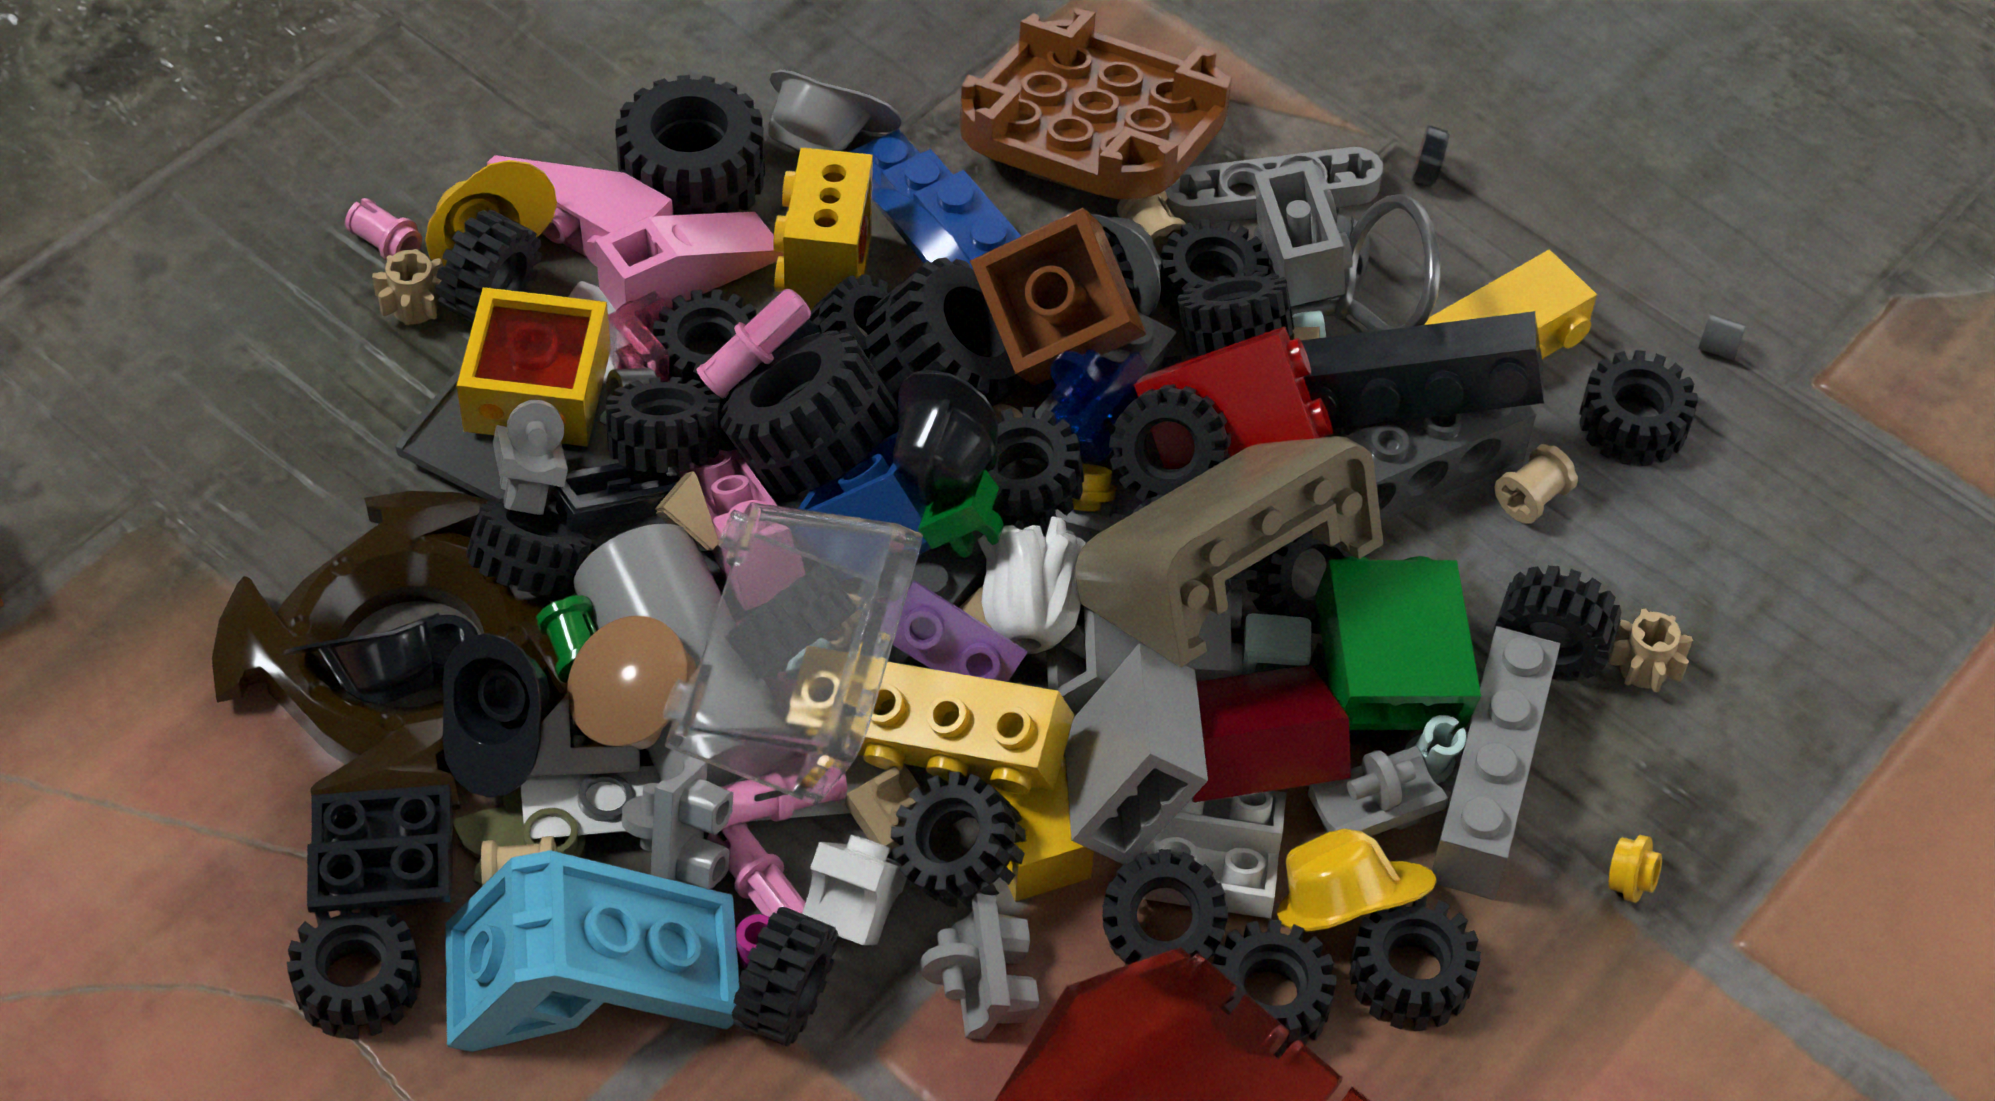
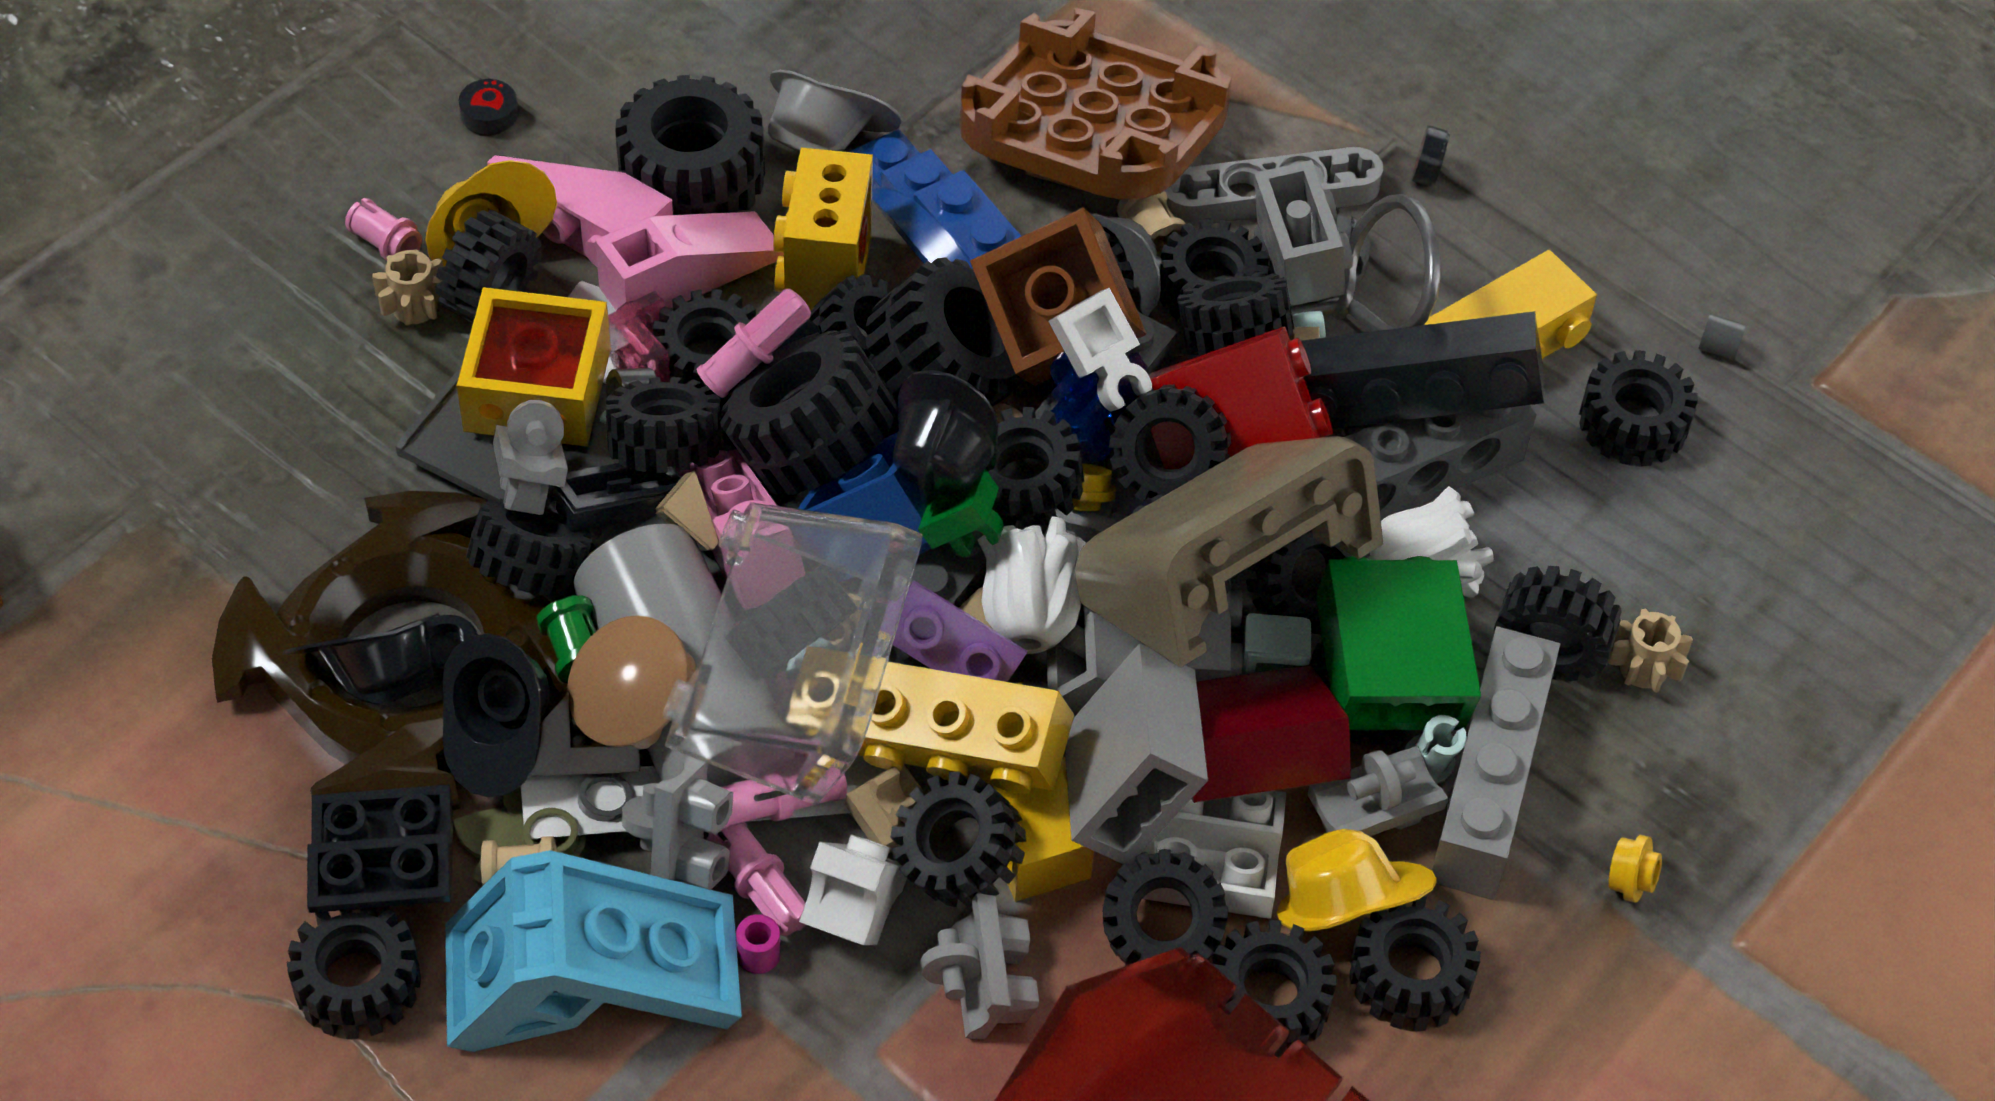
(488, 106): none -> black tile
(784, 976): black tyre -> none
(1096, 340): none -> white plate
(1437, 533): none -> white piece
(1536, 483): tan bush -> none

